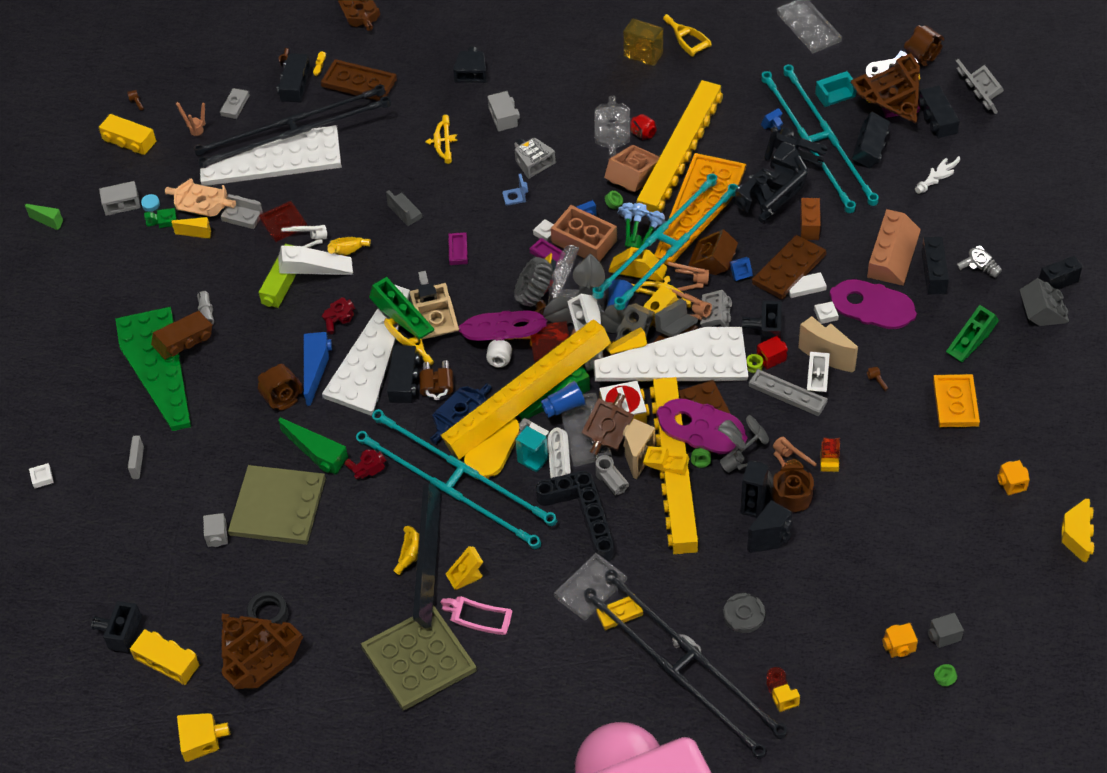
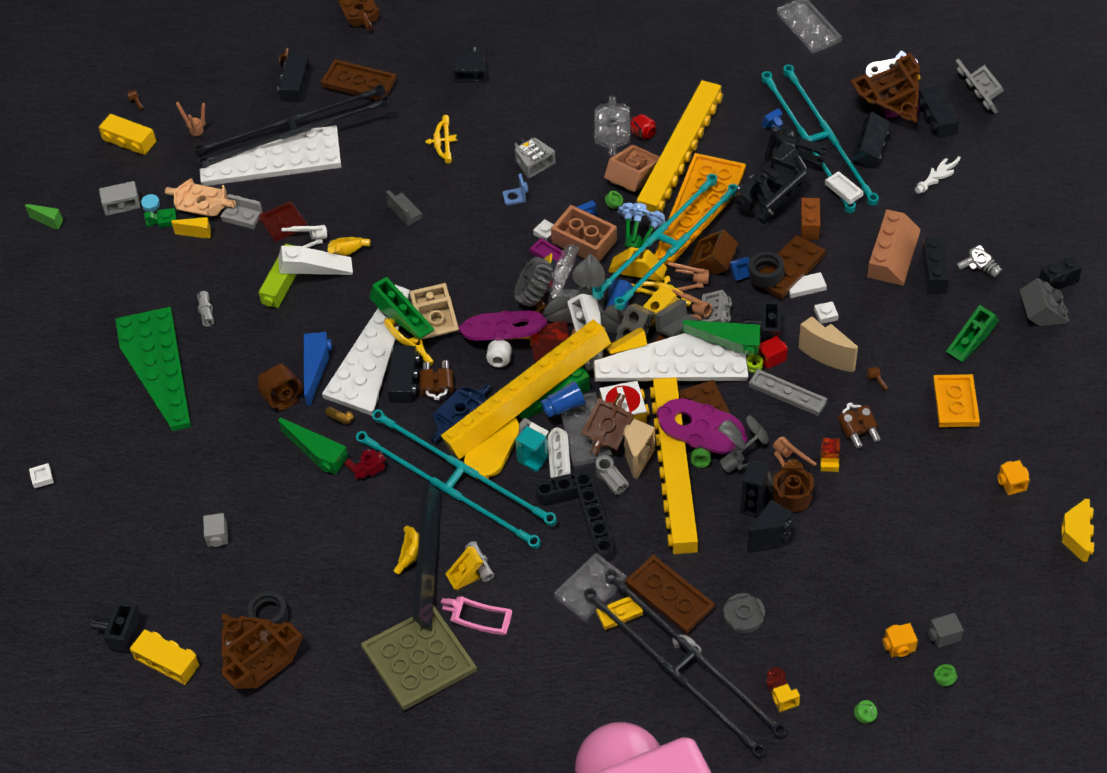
(135, 457): light grey tile -> none
(181, 334): reddish brown brick -> none
(199, 735): yellow torso -> none
(234, 103): light grey plate -> none
(277, 504): olive plate -> none
(319, 63): yellow piece -> none
(339, 310): dark red piece -> none
(339, 416): none -> pearl gold arm
(426, 290): black piece -> none
(458, 248): magenta tile -> none
(484, 570): none -> light grey pin
(503, 111): light grey brick -> none
(643, 42): clear yellow brick -> none
(663, 460): yellow slope -> none
(669, 594): none -> reddish brown plate
(681, 30): yellow piece -> none
(733, 336): none -> green slope
(768, 279): none -> black tyre
(818, 372): white slope -> none
(835, 89): teal panel -> none
(844, 187): none -> white tile
(858, 422): none -> reddish brown piece
(865, 711): none -> bright green tile
(879, 305): magenta piece -> none
(924, 44): reddish brown brick -> none

